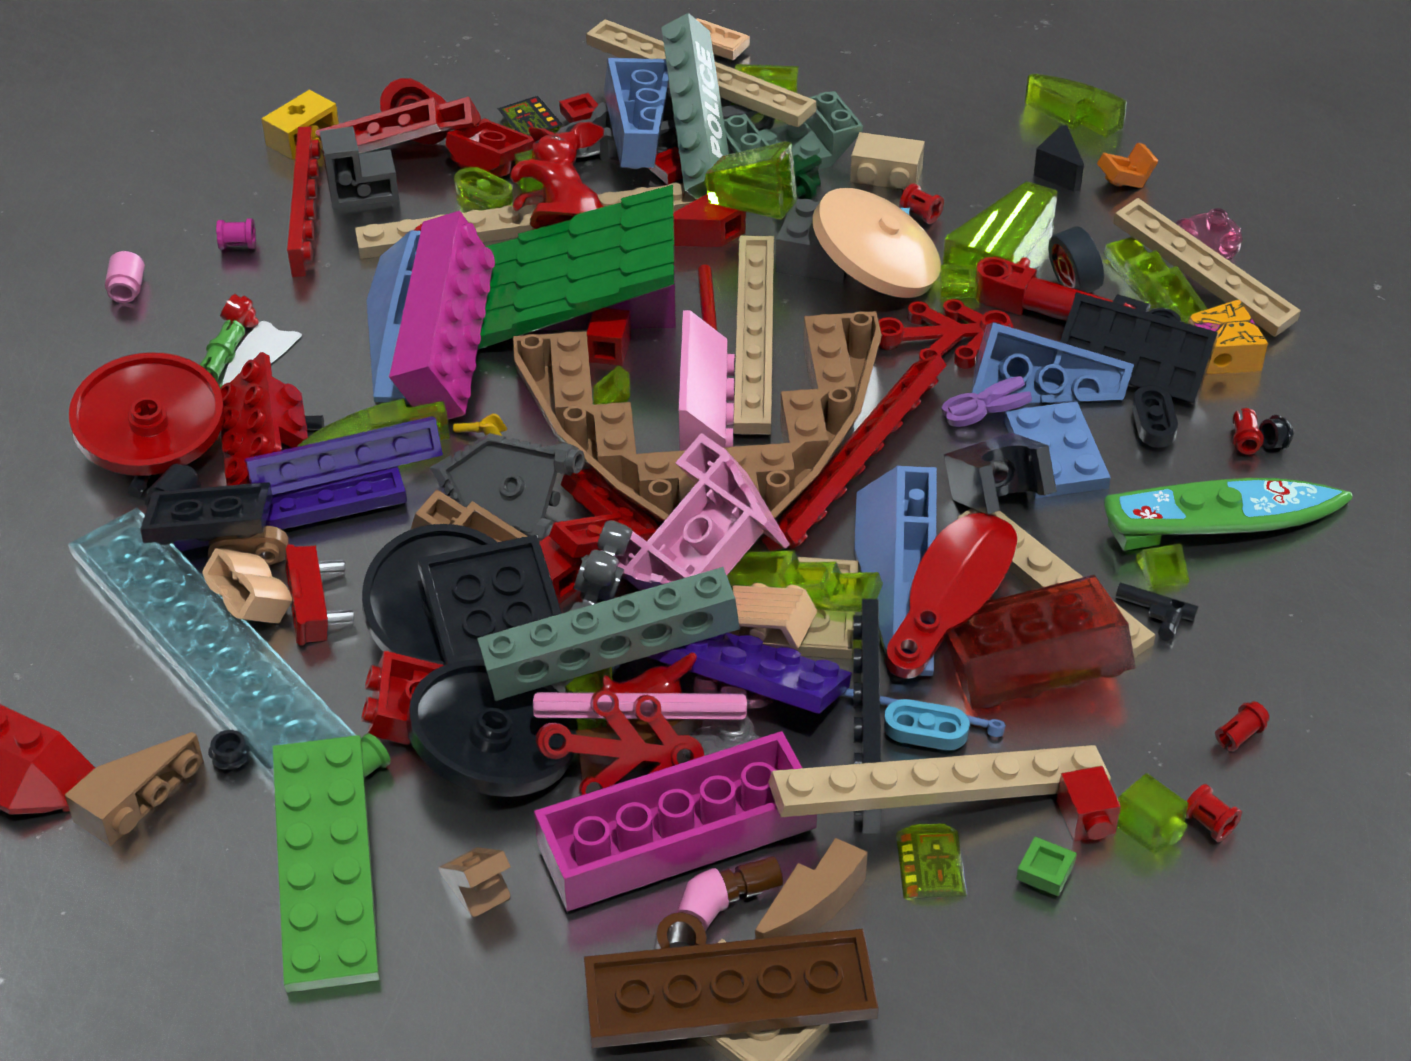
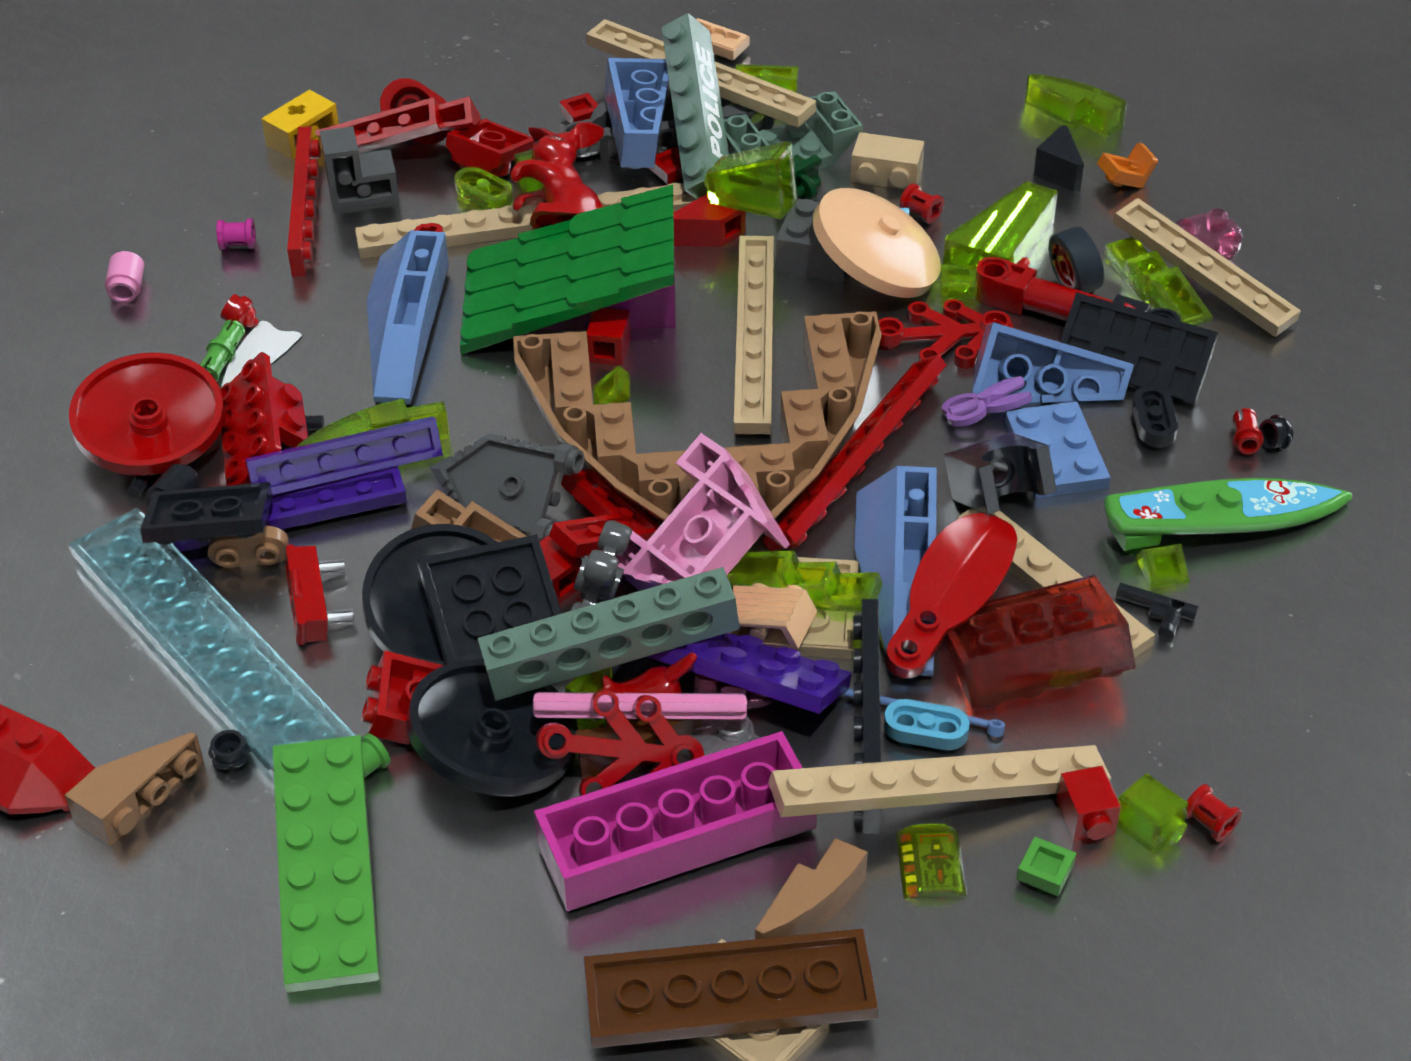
(247, 586): light nougat brick -> none
(443, 315): dark pink brick -> none
(478, 879): medium nougat slope -> none
(490, 424): yellow hand -> none
(530, 113): piece -> none
(705, 384): bright pink slope -> none
(707, 295): red bar -> none
(712, 893): reddish brown piece -> none
(1239, 342): light orange torso -> none
(1250, 719): red pin -> none

